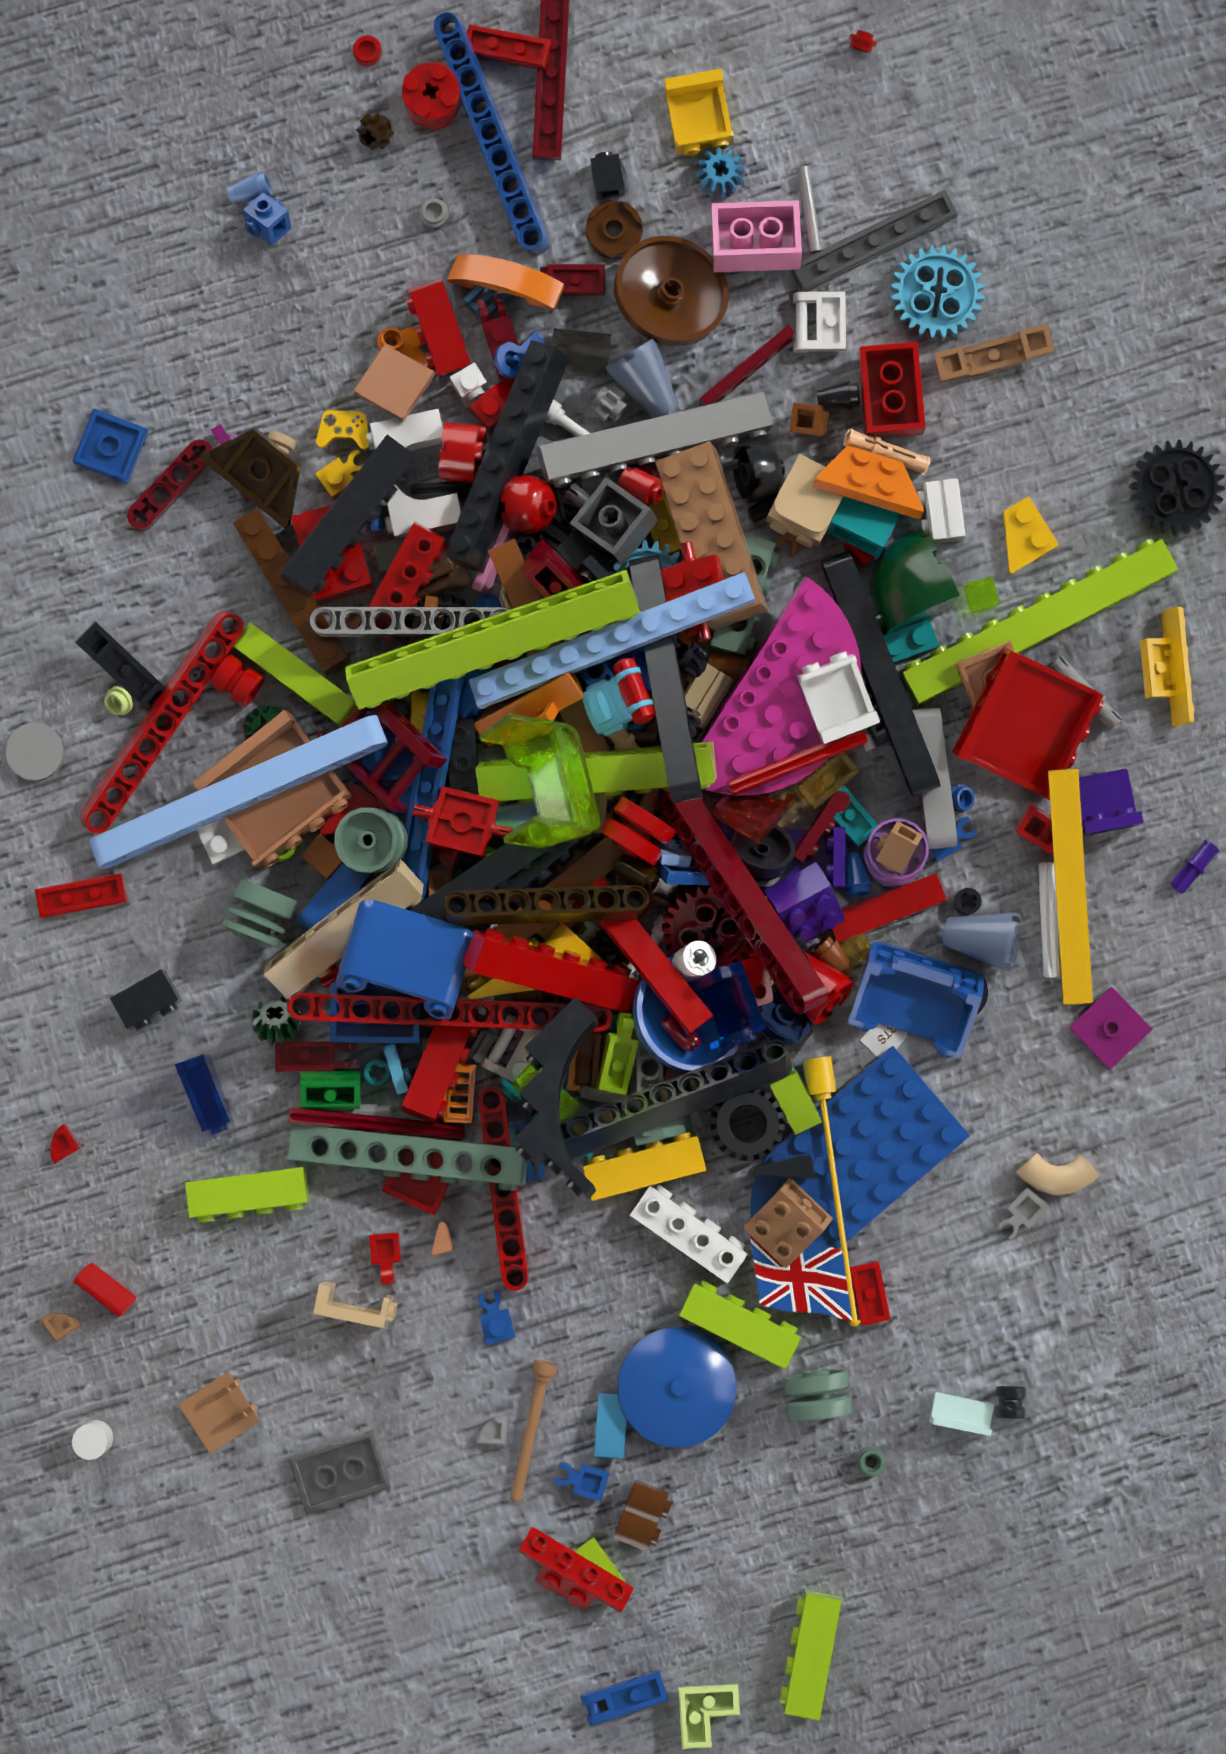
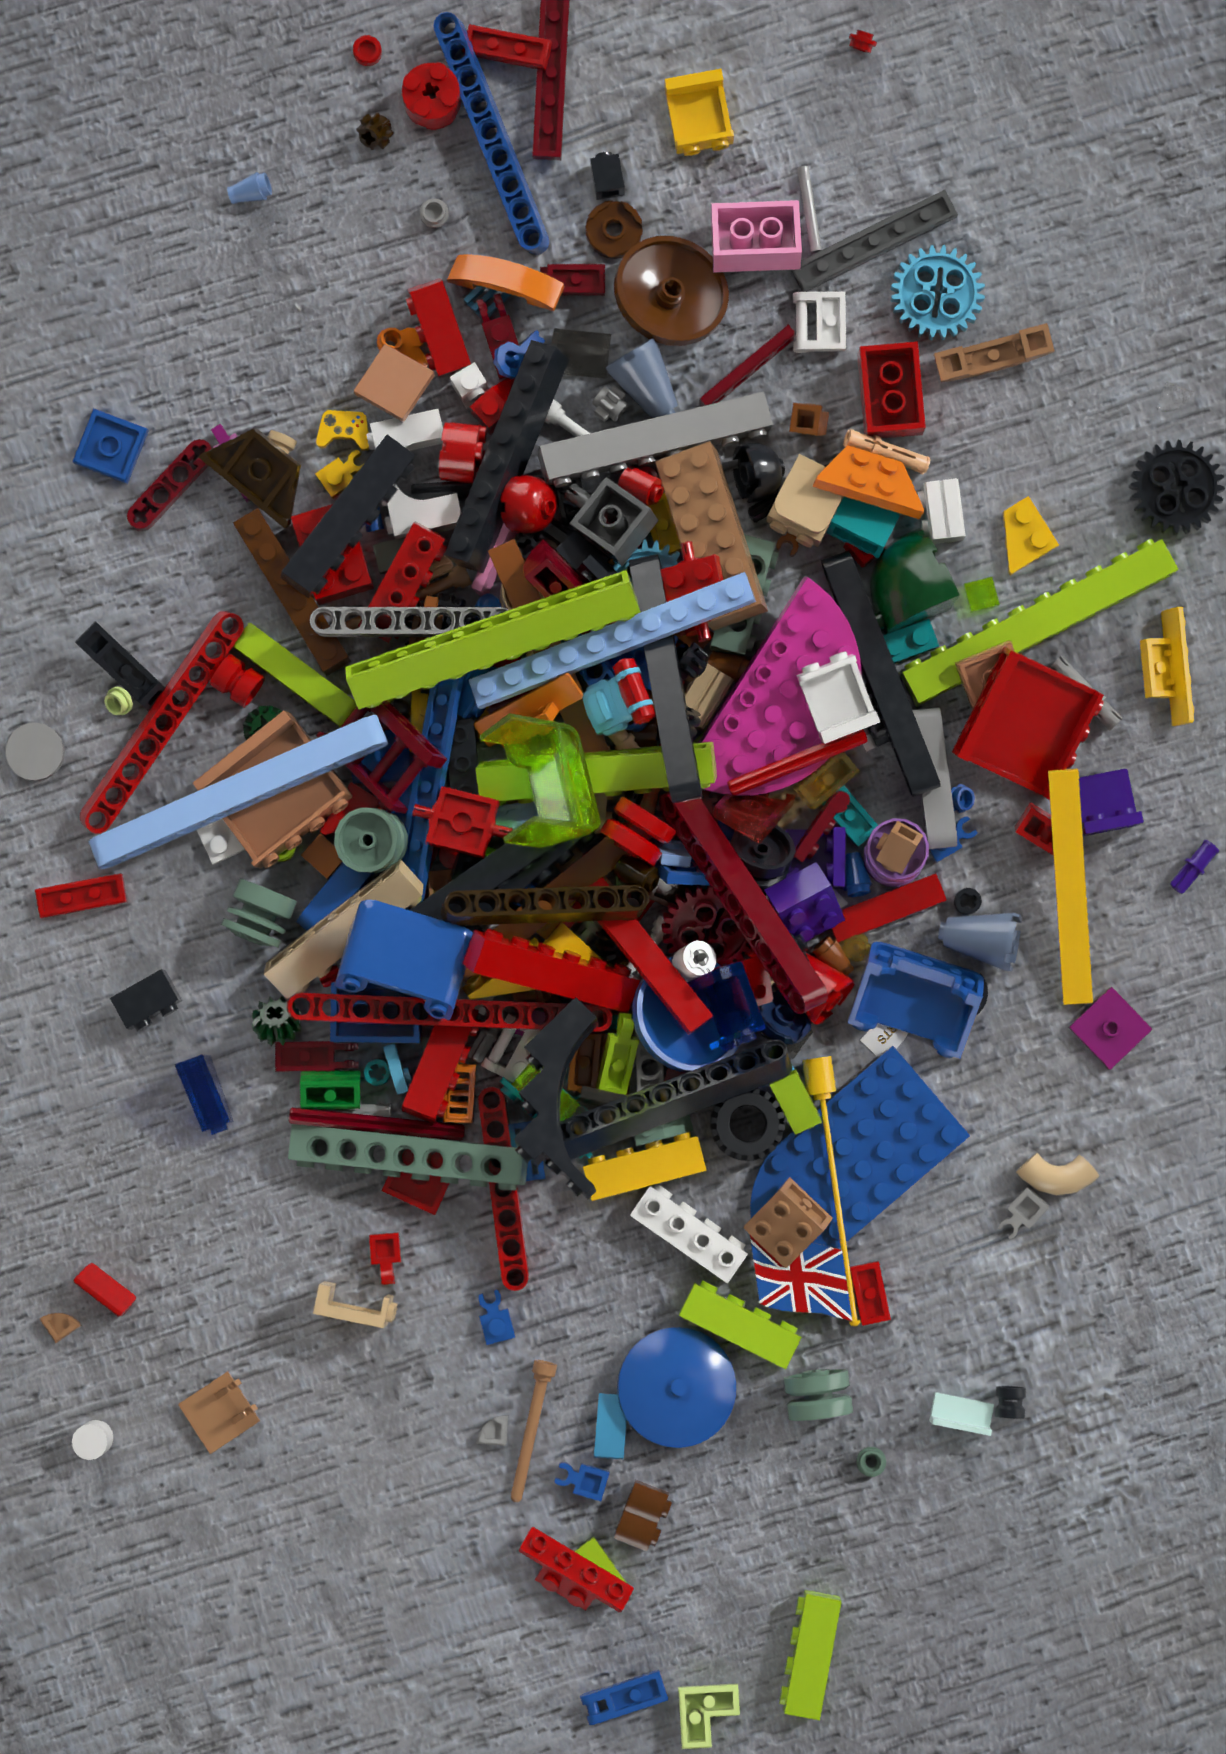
(63, 1144): red tile -> none
(247, 1192): lime brick -> none
(267, 218): blue brick -> none
(340, 1472): flat silver tile -> none
(443, 1240): nougat slope -> none
(677, 1034): dark red arm -> none
(713, 163): dark azure gear -> none
(792, 1167): black slope -> none
(839, 396): black cone -> none
(1049, 920): white axle -> none

